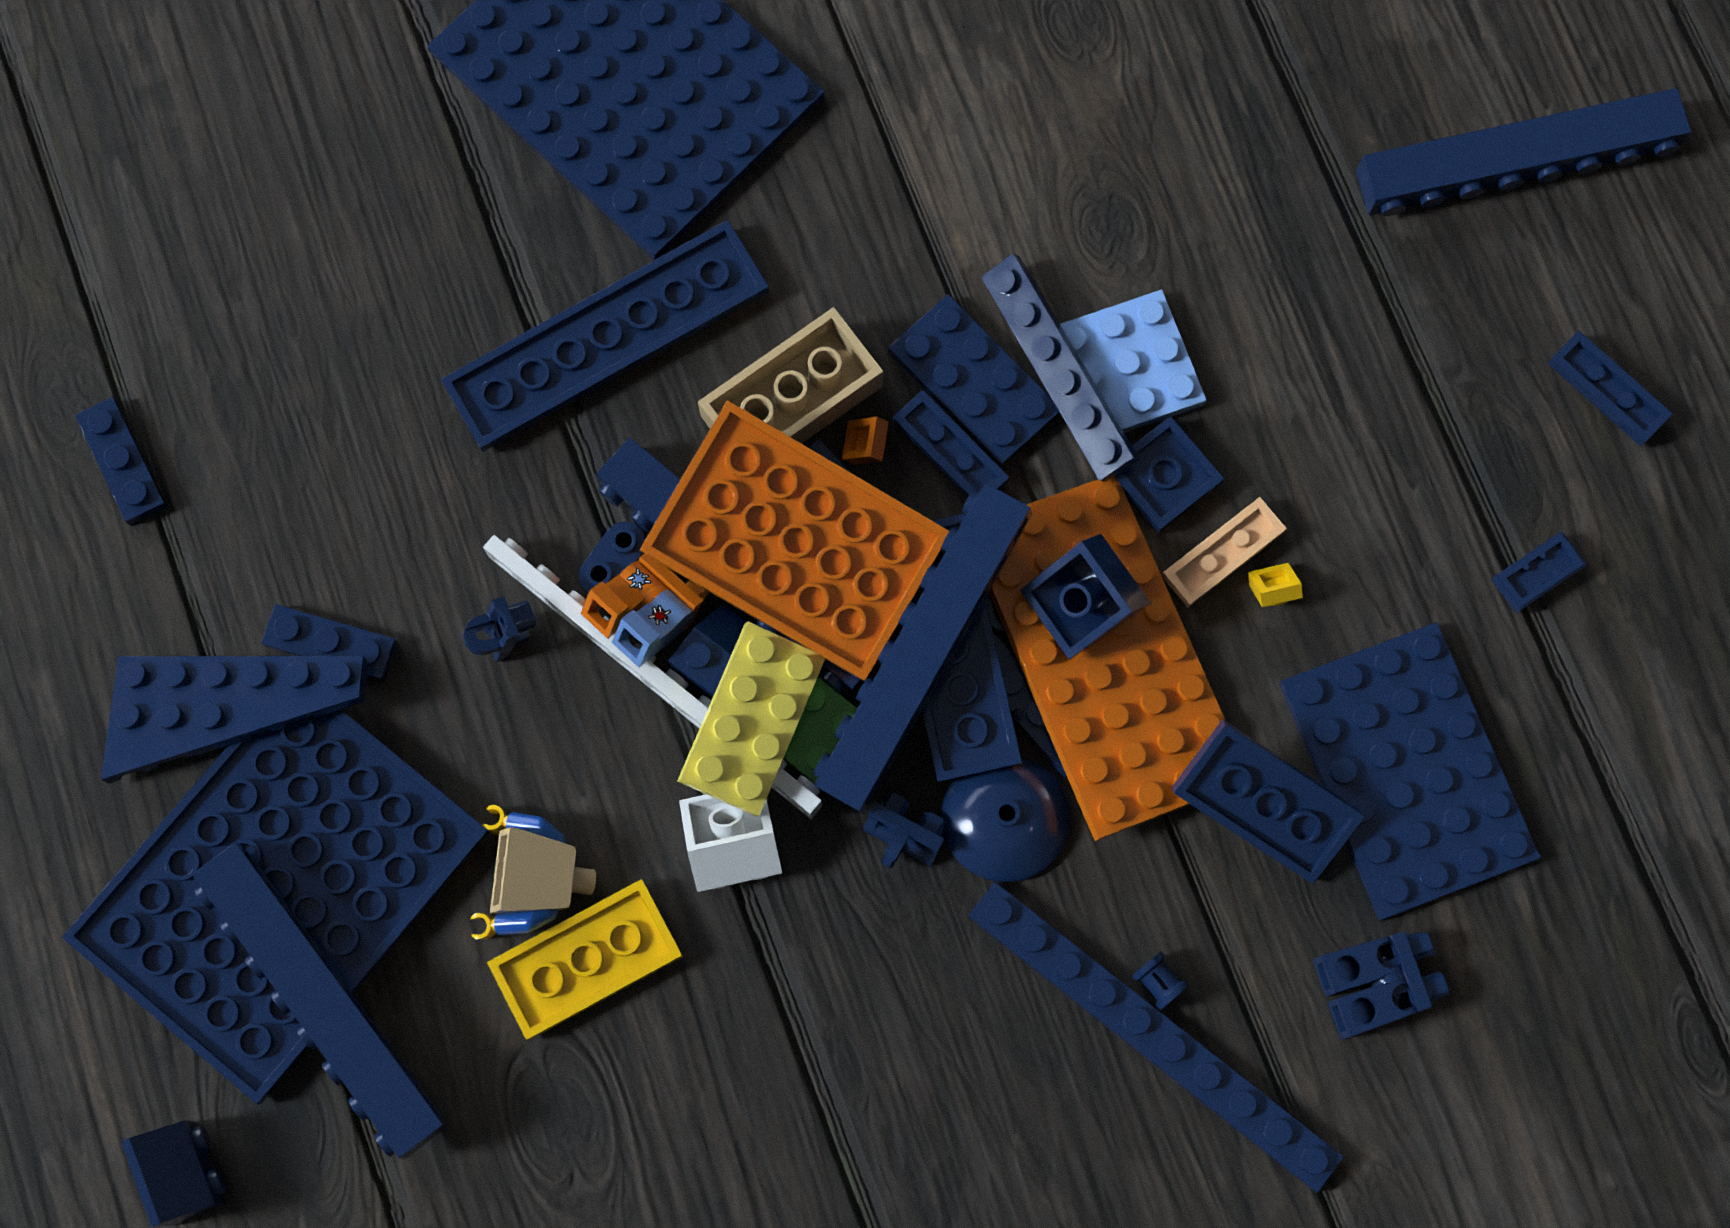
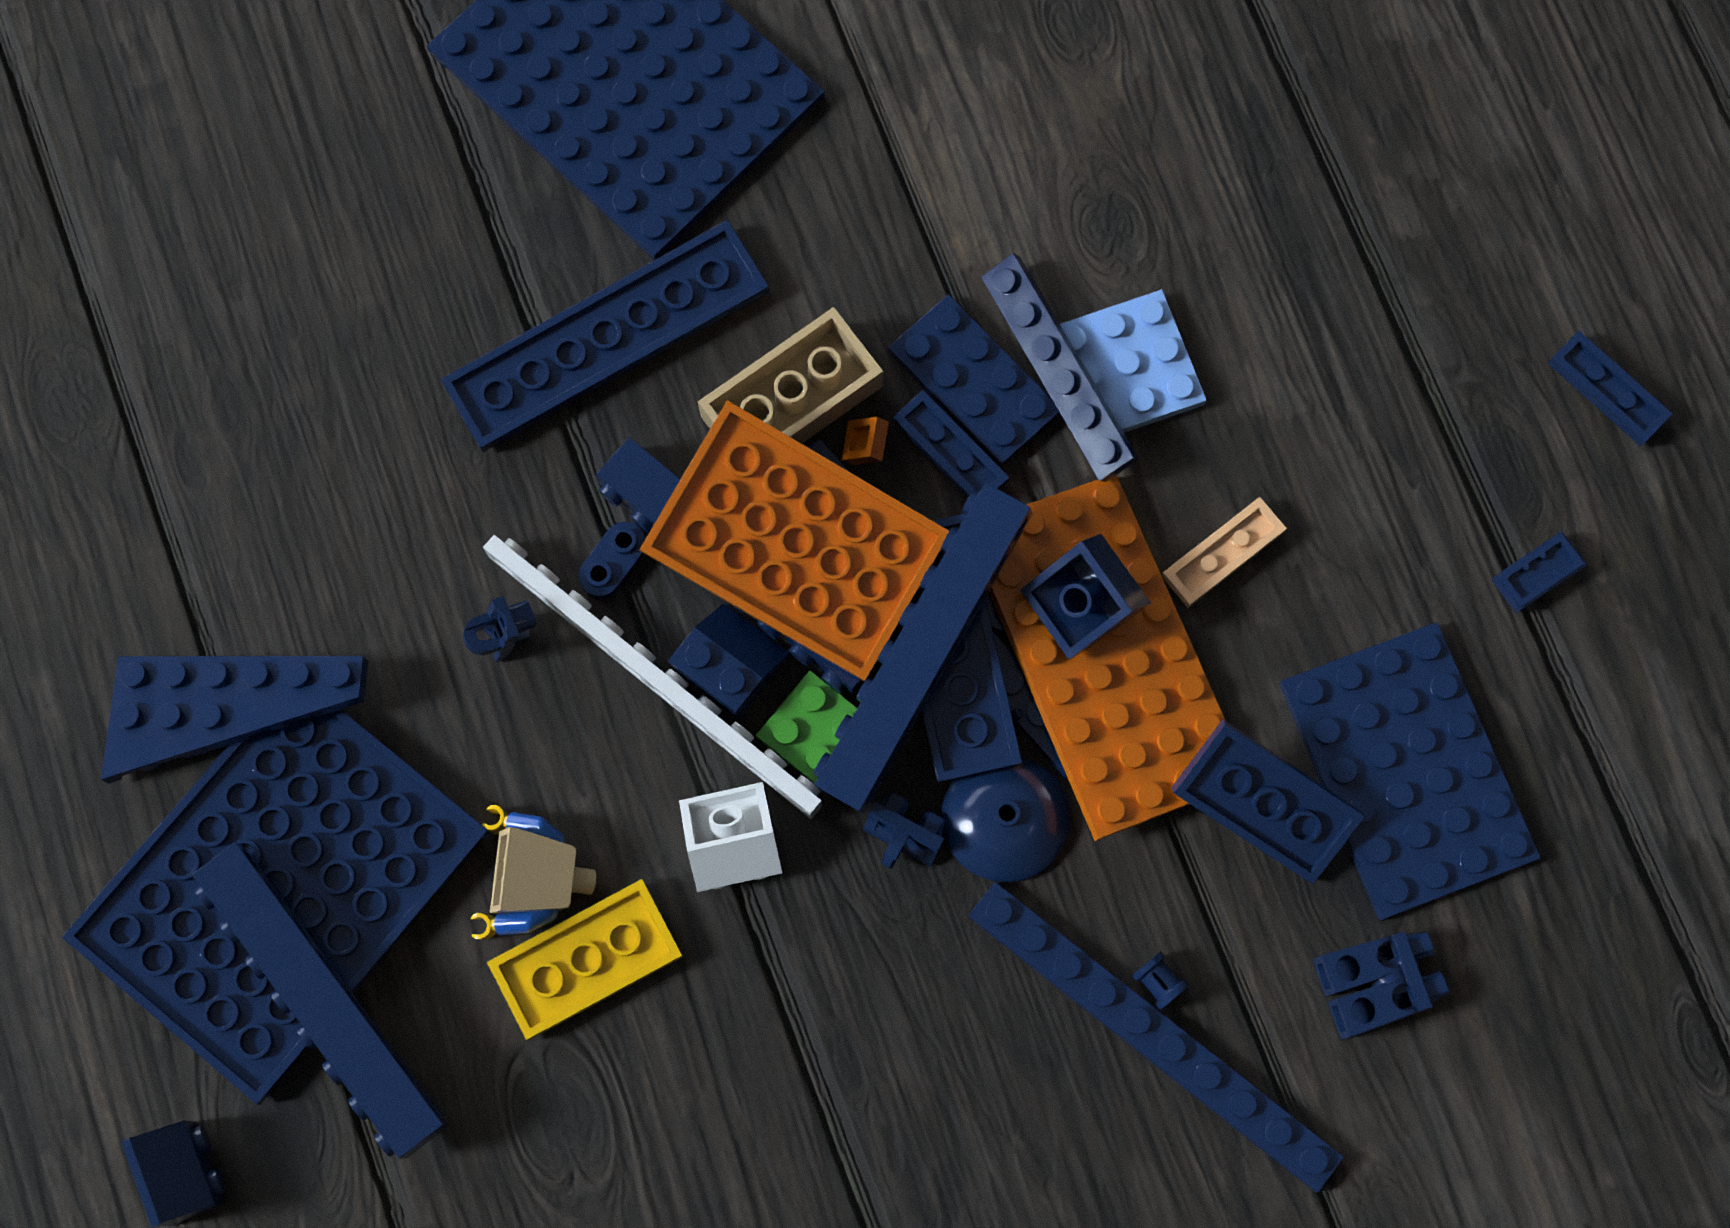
(121, 461): dark blue plate -> none
(312, 635): dark blue plate -> none
(644, 603): hips -> none
(751, 719): light yellow plate -> none
(1168, 475): dark blue plate -> none
(1275, 585): yellow plate -> none
(1523, 152): dark blue brick -> none

